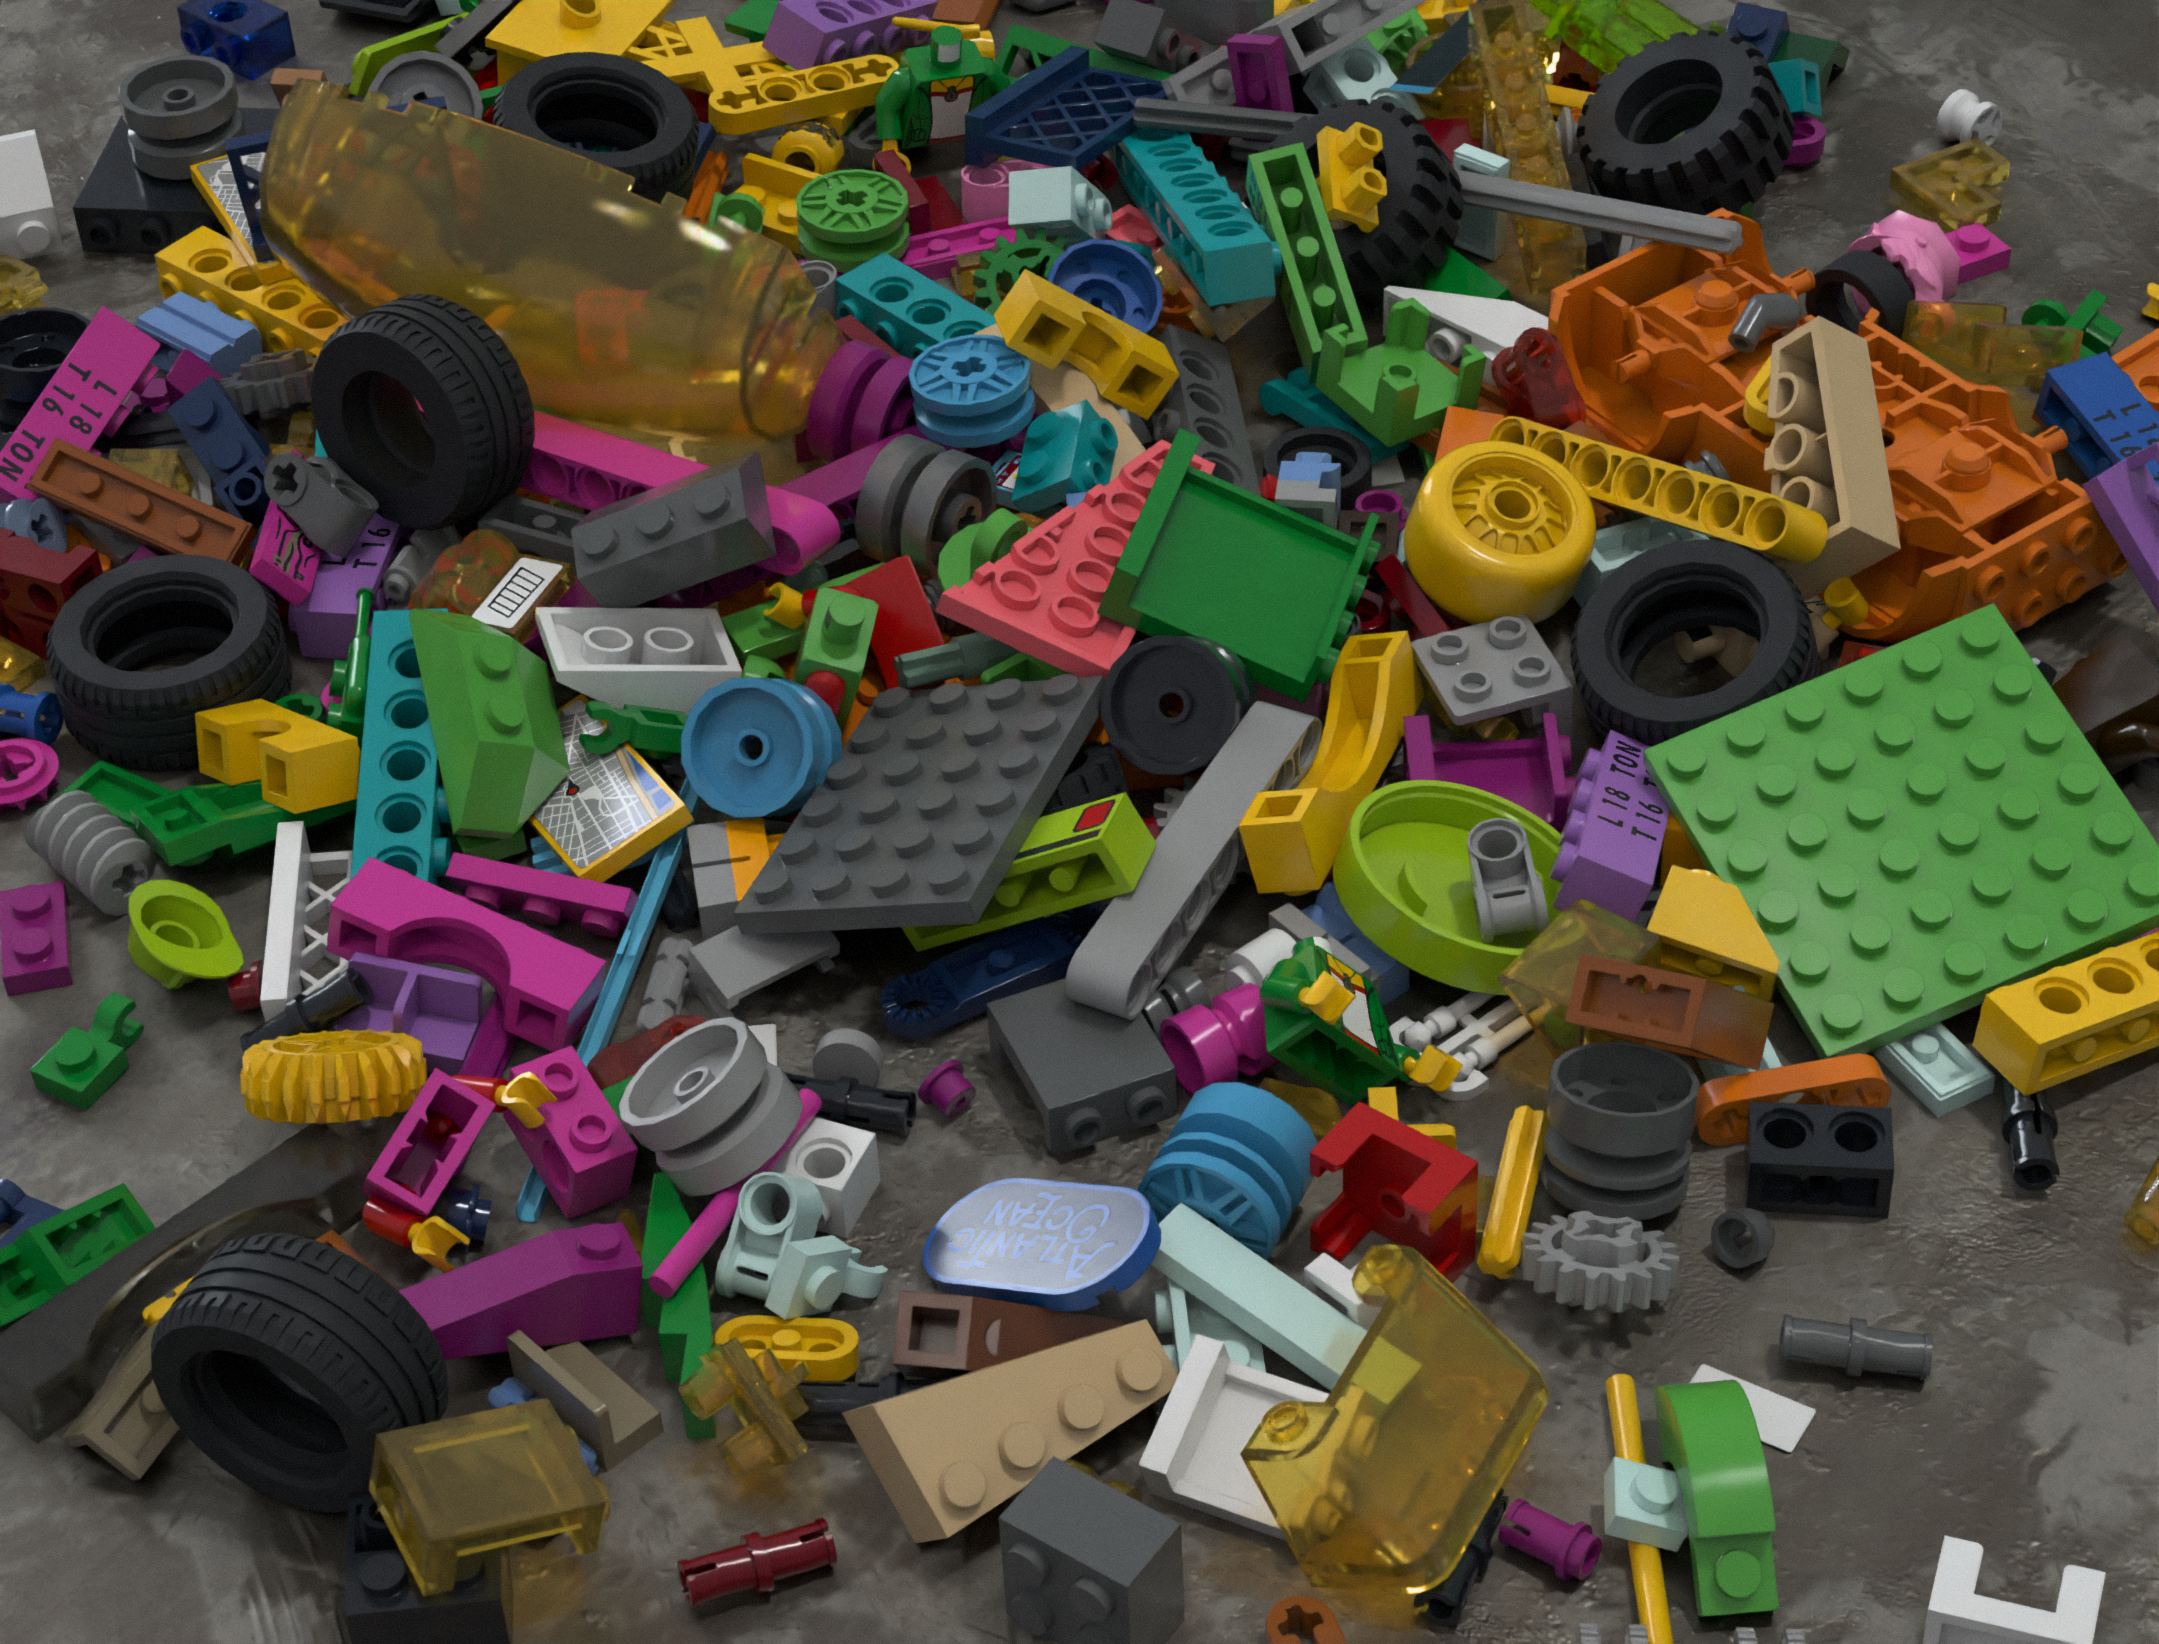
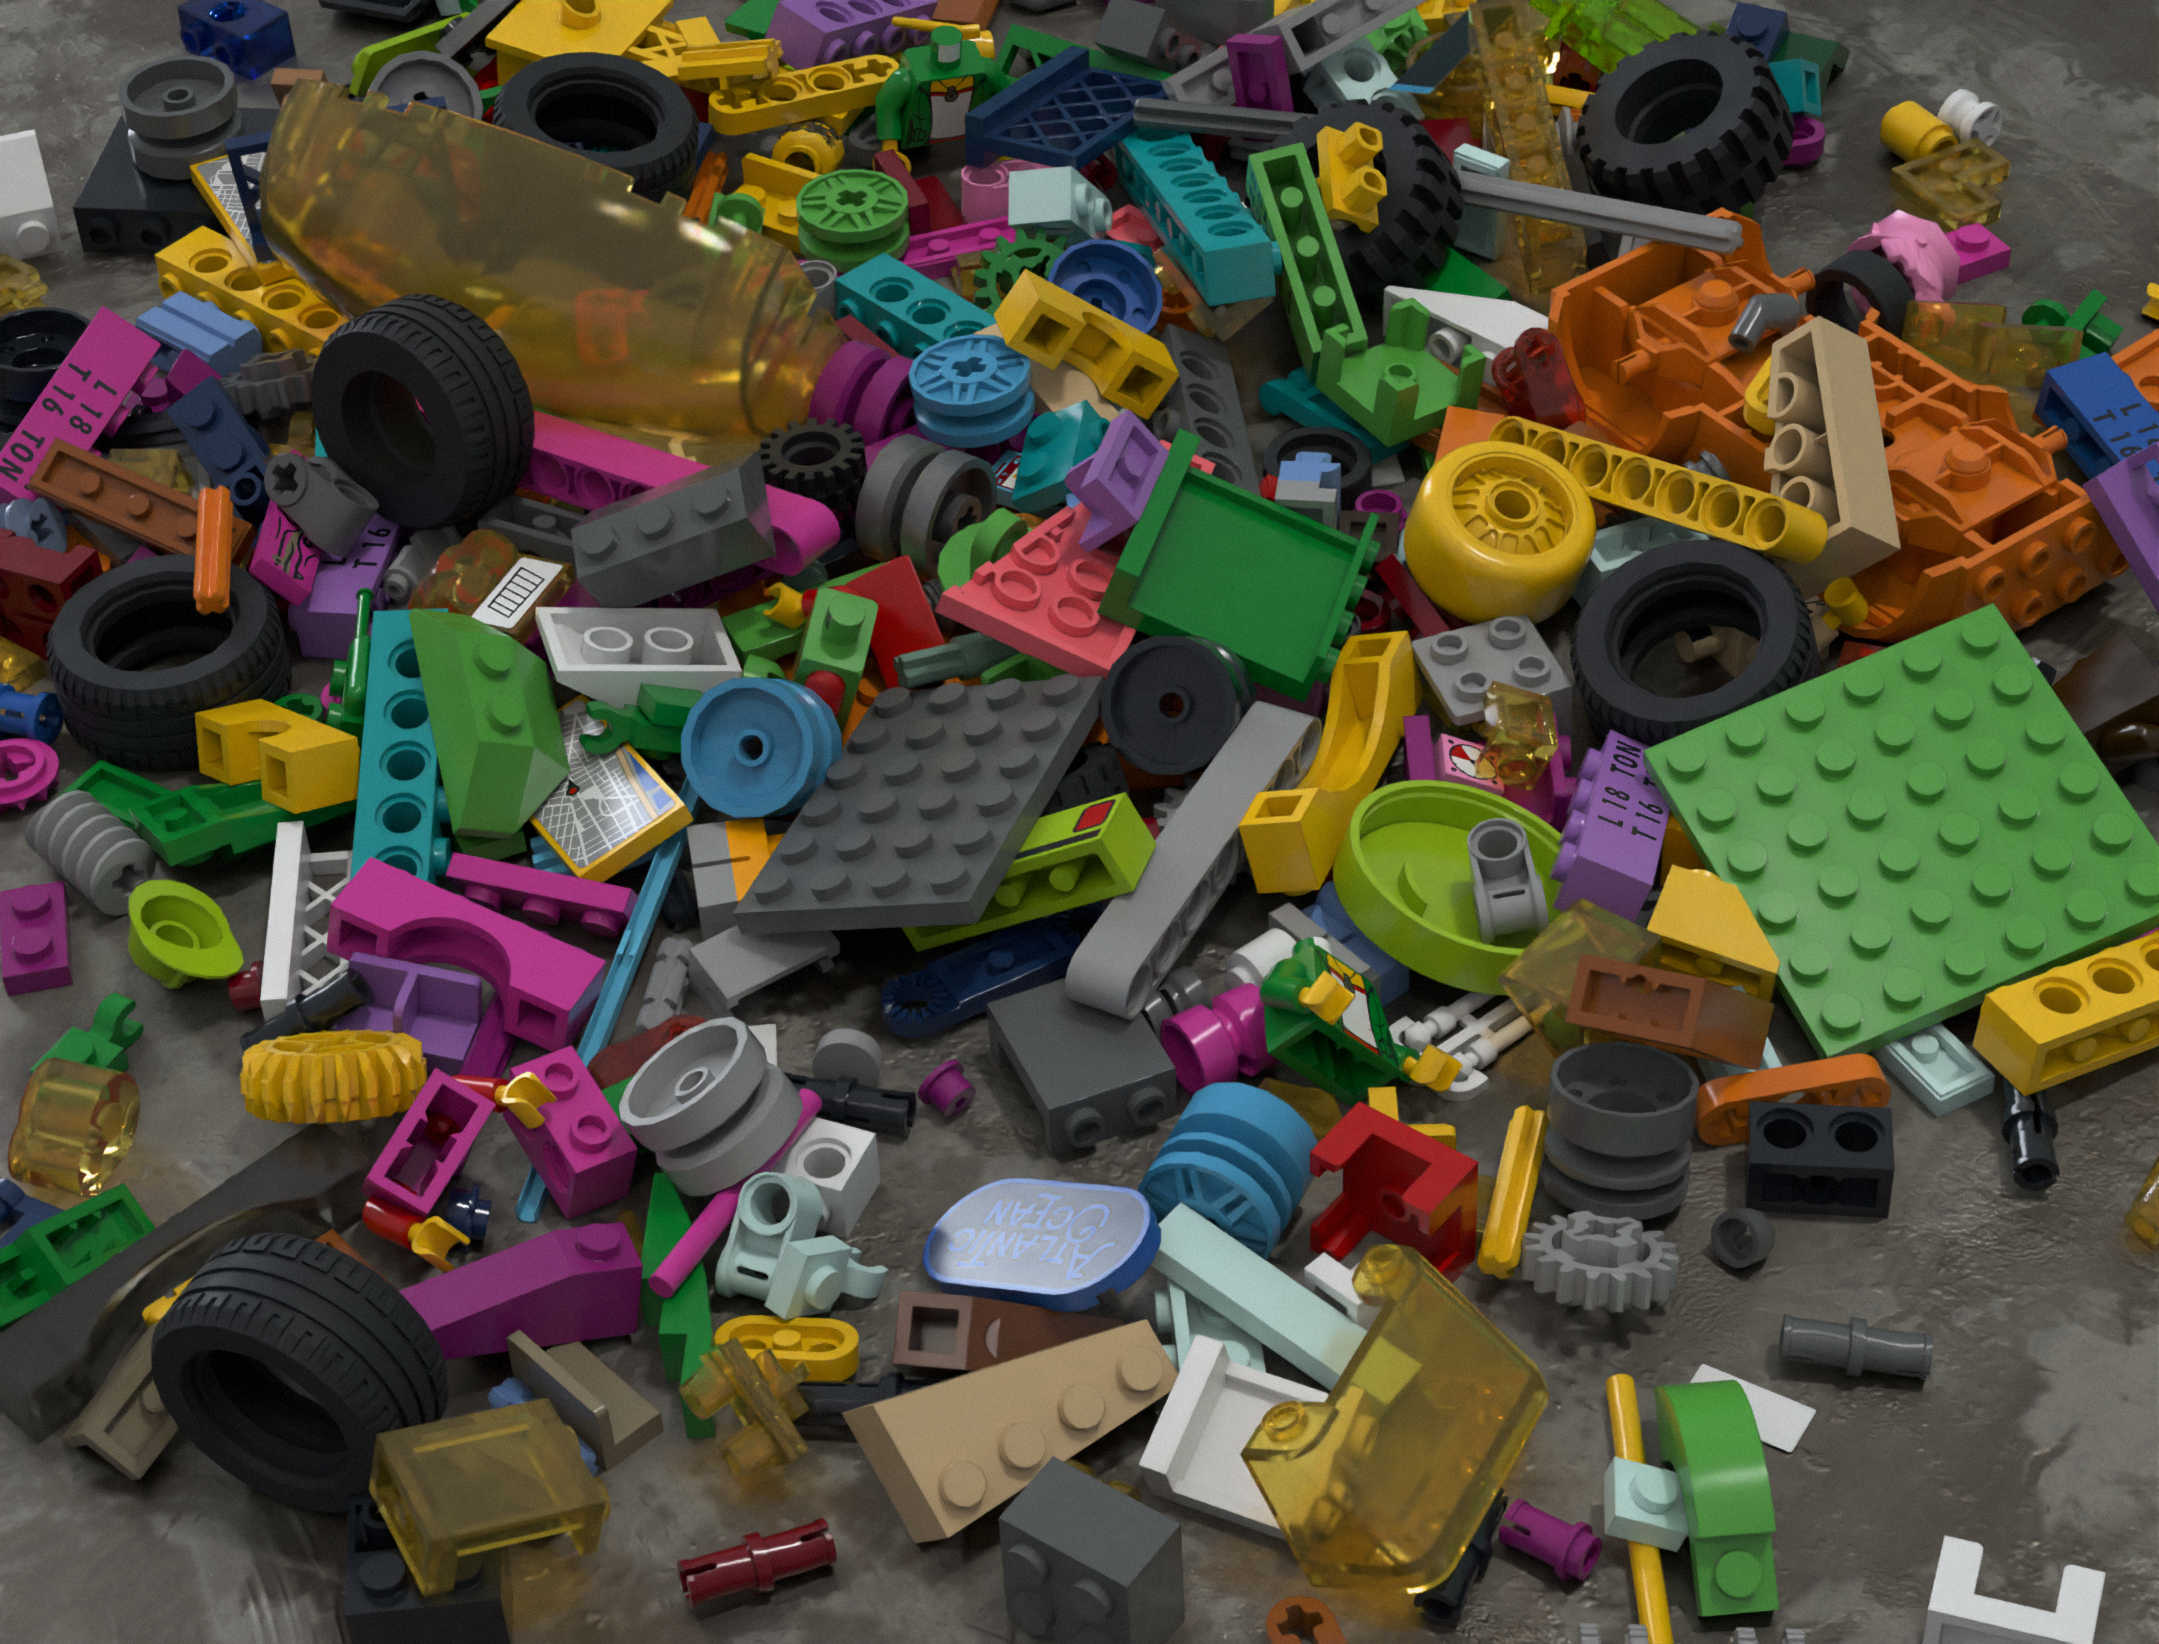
(73, 1127): none -> clear yellow piece
(213, 550): none -> orange axle
(667, 705): none -> green tile
(730, 61): none -> yellow piece
(816, 462): none -> black tyre
(1117, 479): none -> medium lavender panel
(1455, 763): none -> bright pink tile
(1519, 736): none -> clear yellow bracket
(1914, 132): none -> yellow brick

